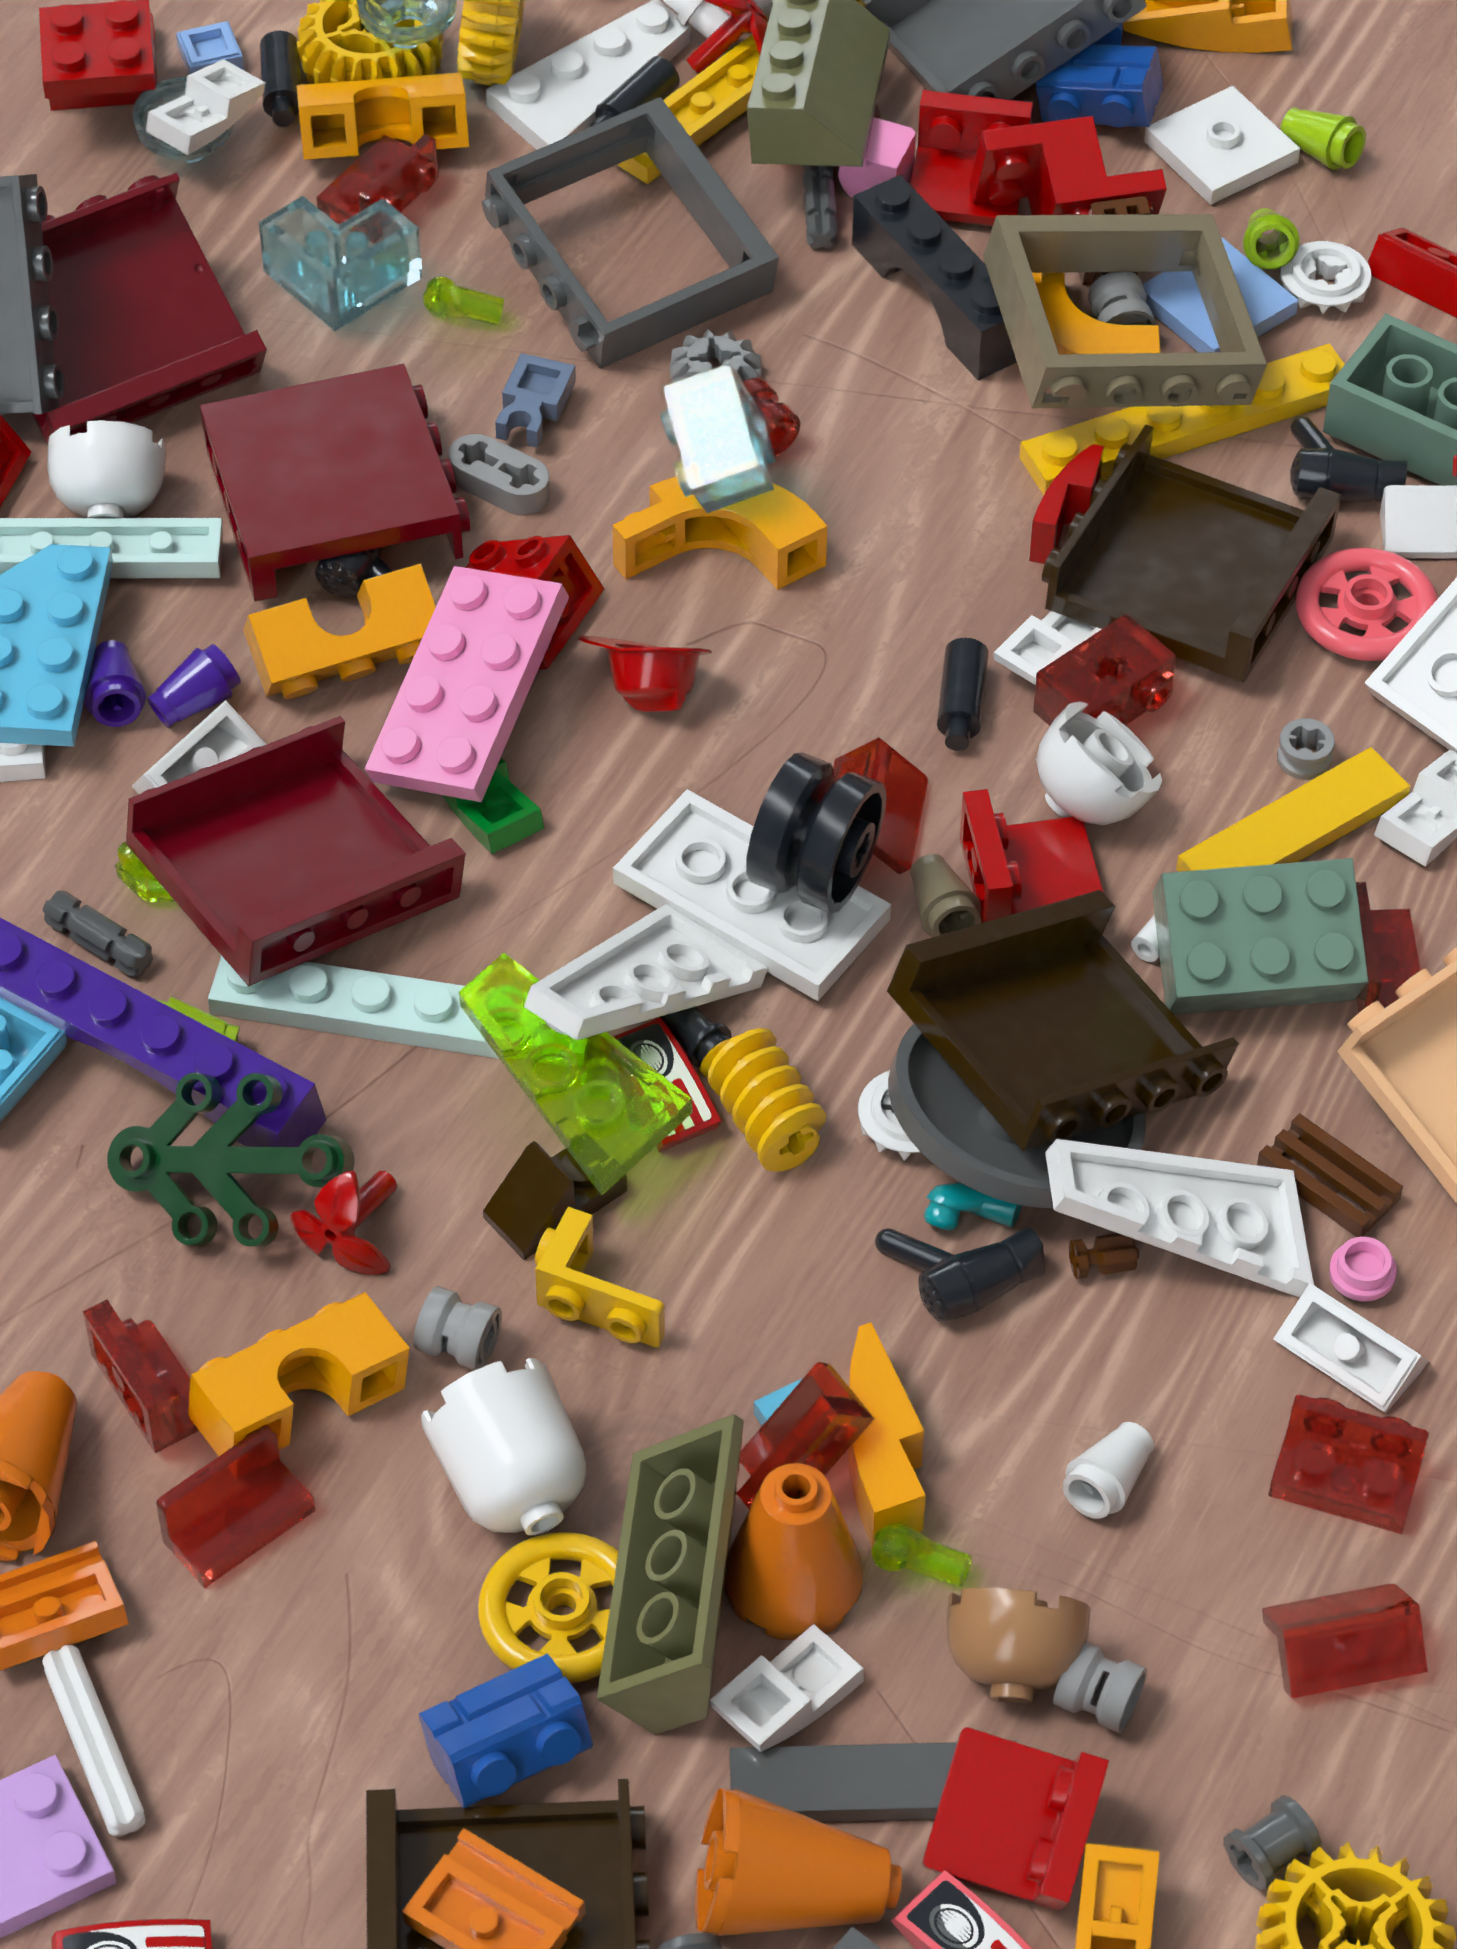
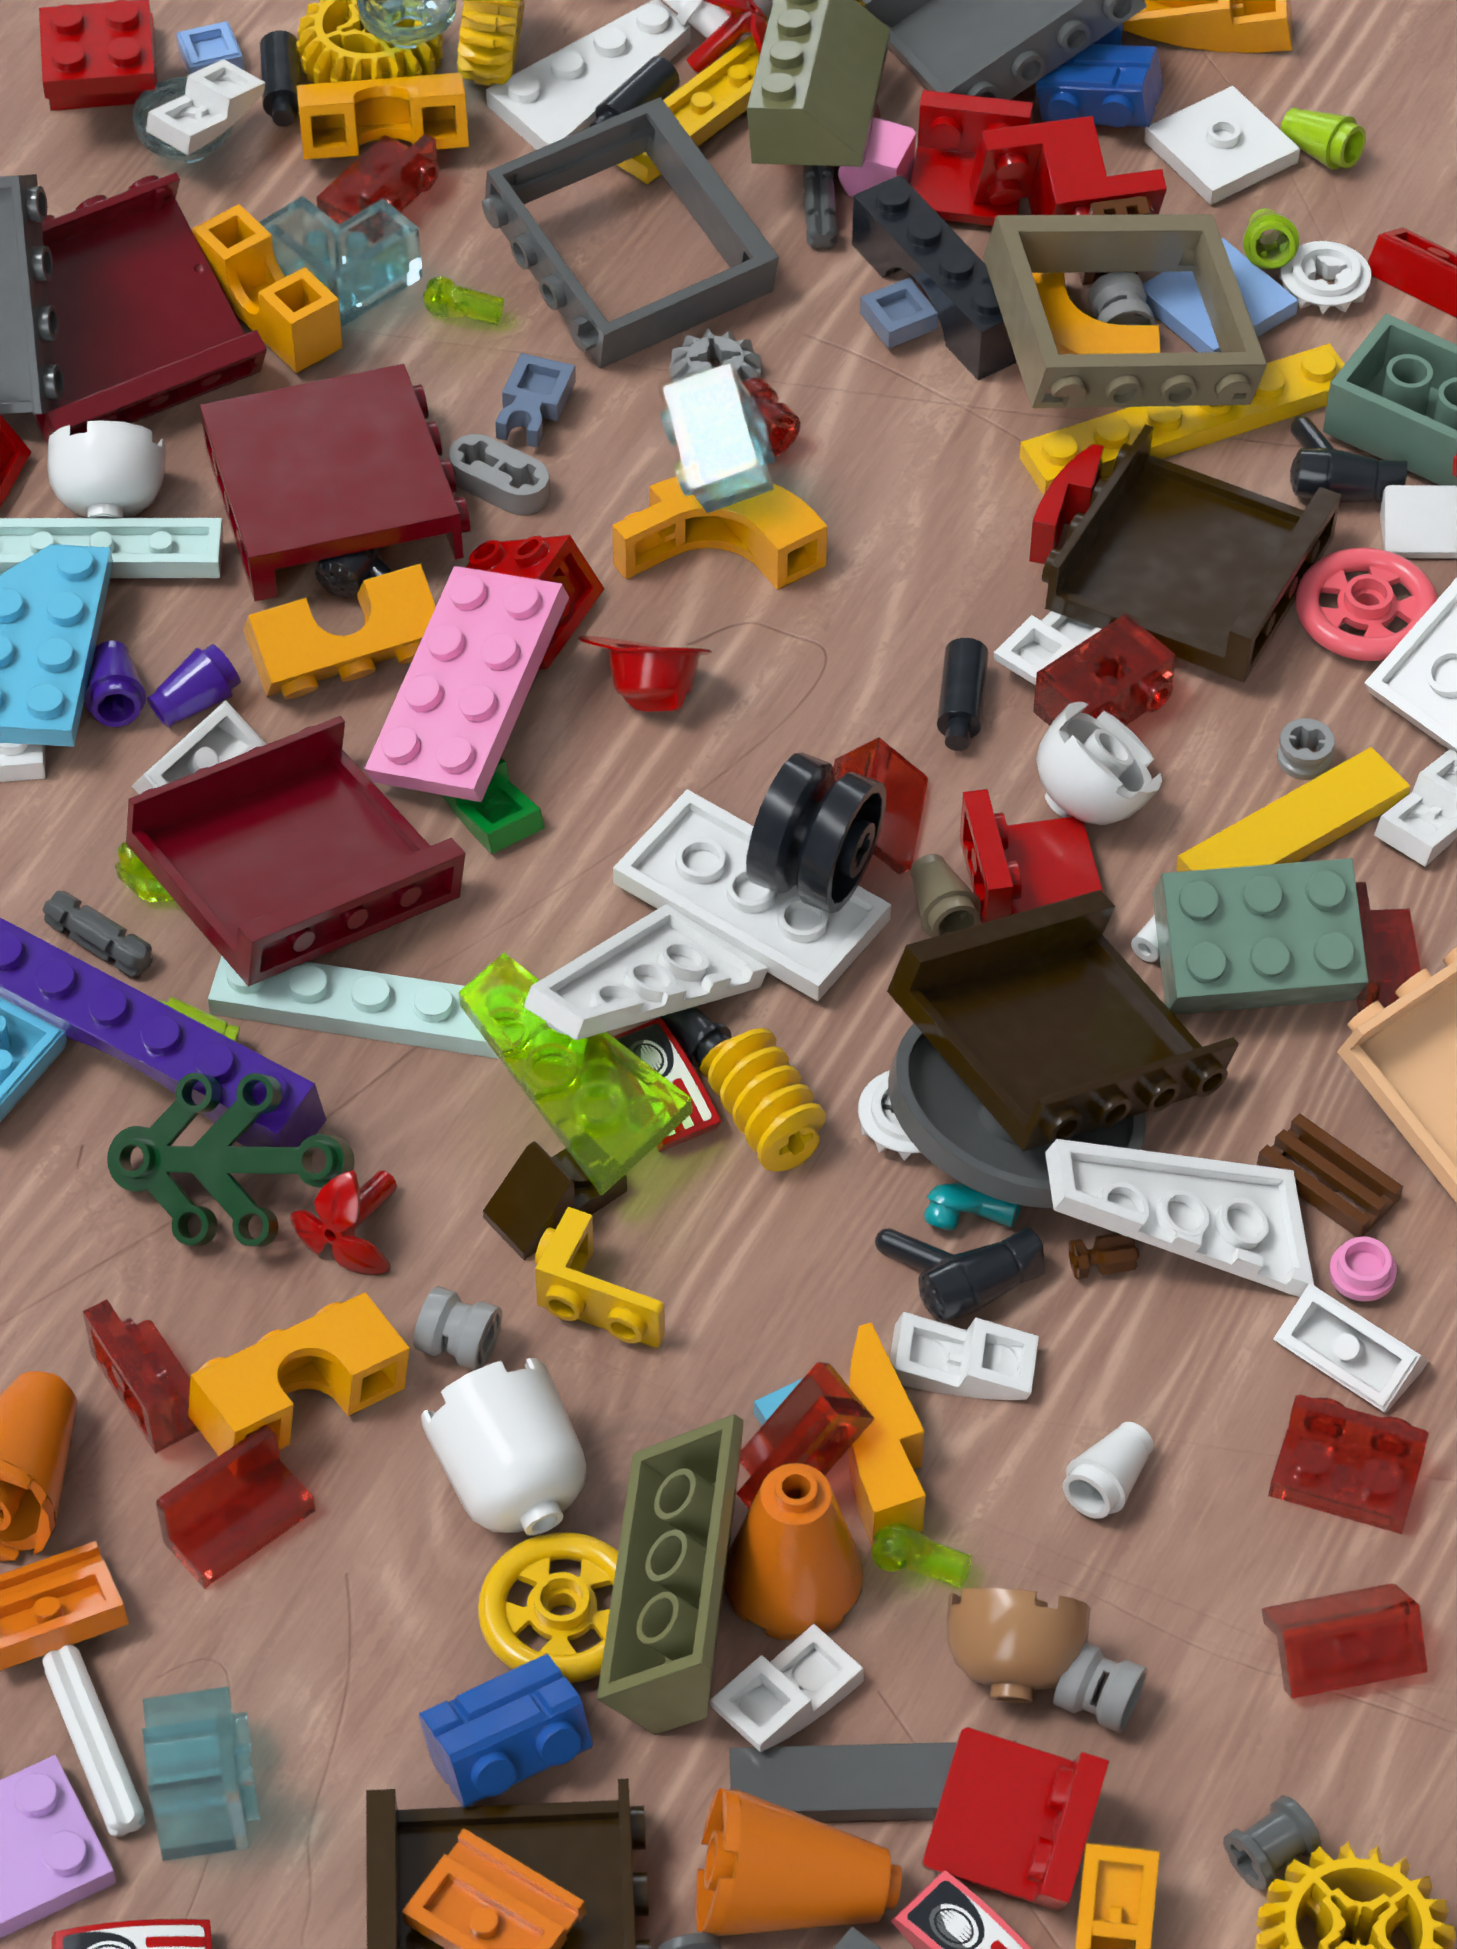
(199, 1773): none -> clear light blue brick
(291, 313): none -> light orange arch
(899, 313): none -> sand blue plate
(972, 1363): none -> white slope

